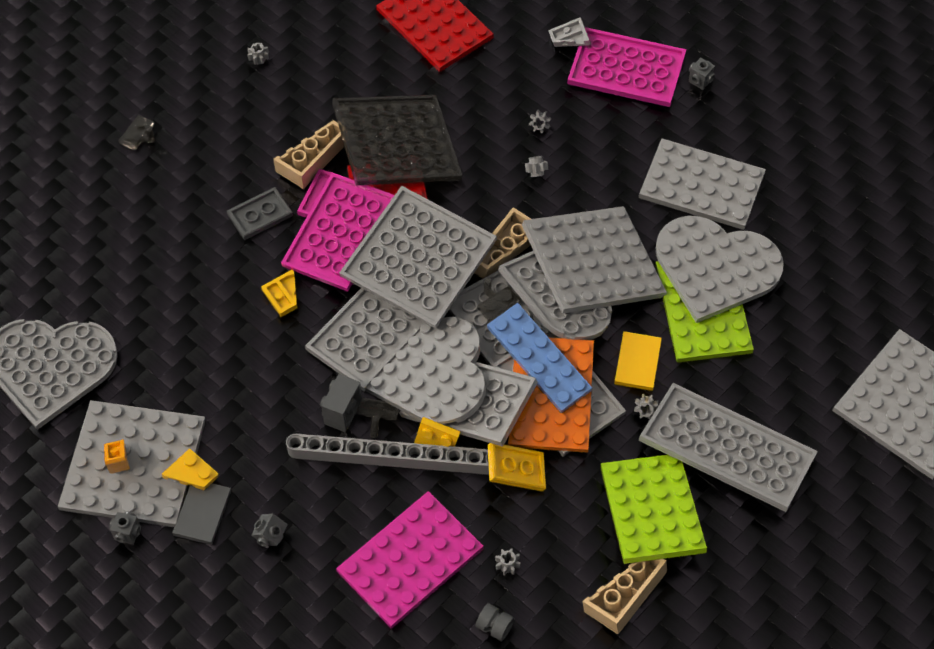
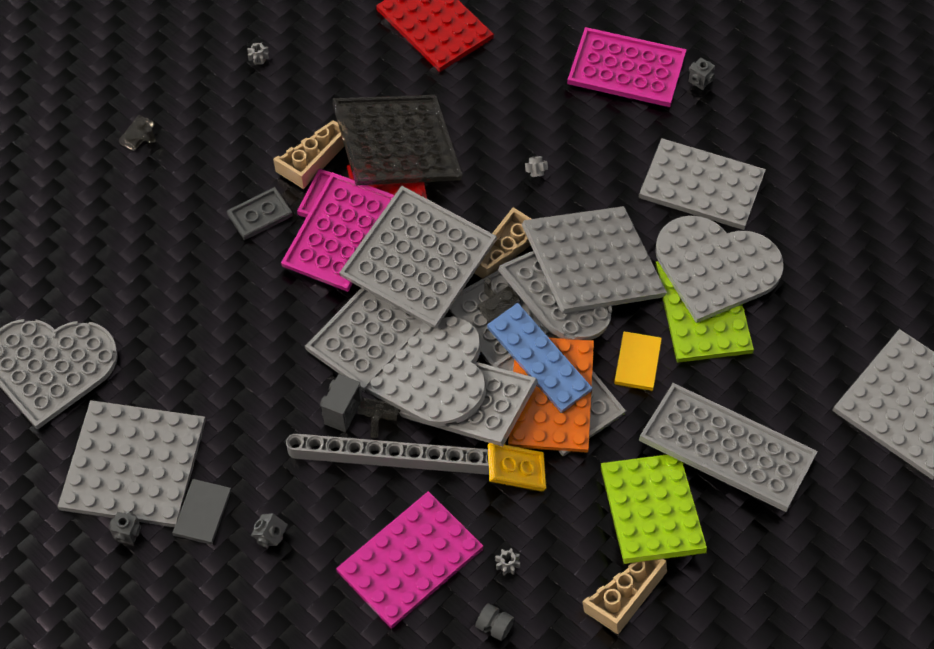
(115, 456): light orange slope -> none
(191, 470): yellow wing -> none
(282, 293): yellow wing -> none
(436, 434): yellow wing -> none
(537, 125): light grey gear -> none
(570, 34): light grey wing -> none
(649, 410): light grey gear -> none

